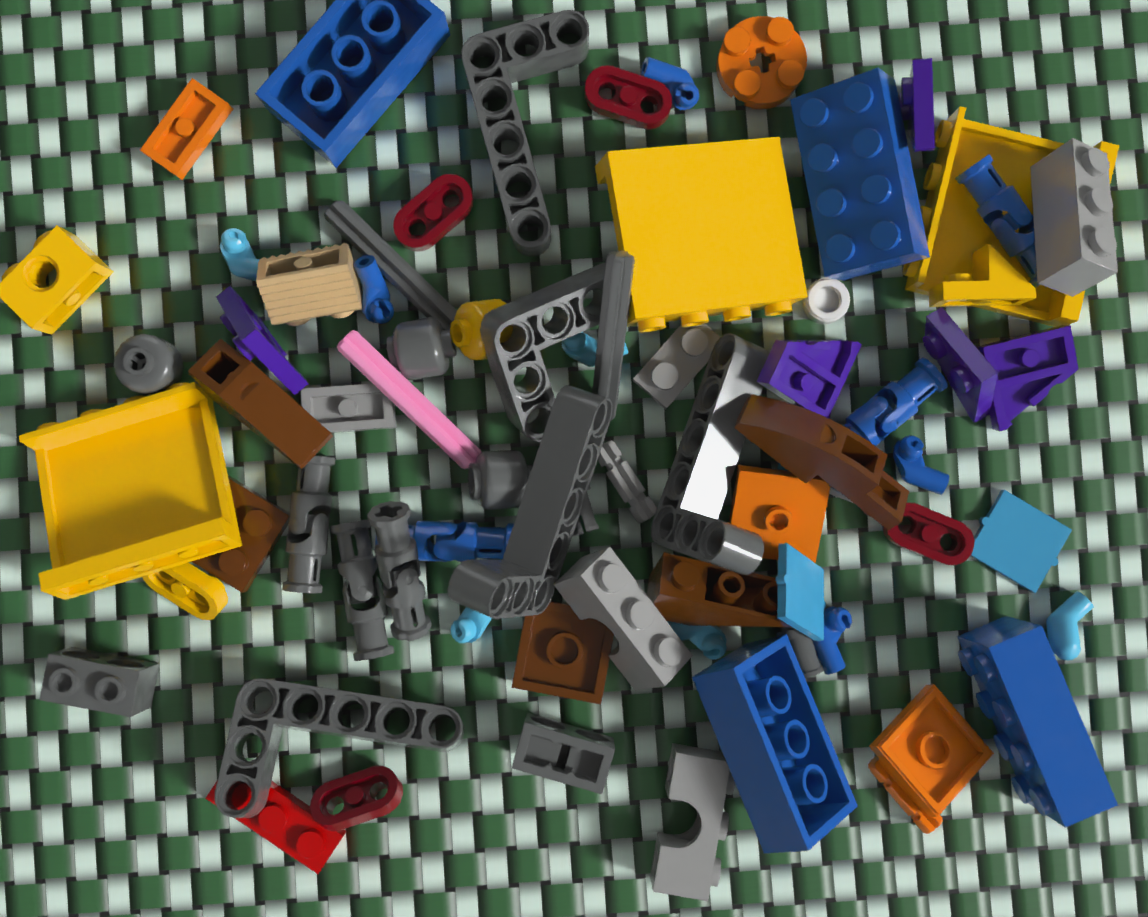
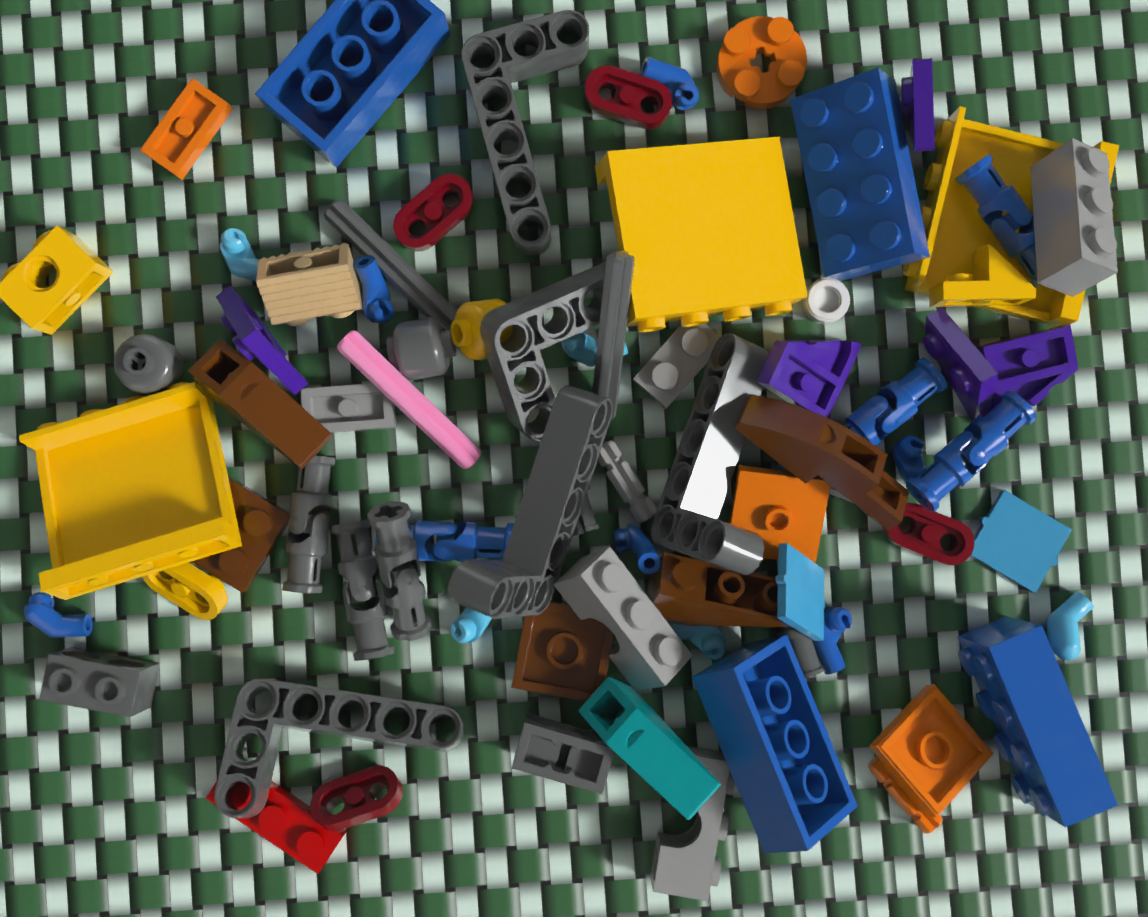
(53, 624): none -> blue arm
(499, 479): dark grey head -> none
(644, 551): none -> blue arm
(649, 746): none -> teal slope
(974, 447): none -> blue piece

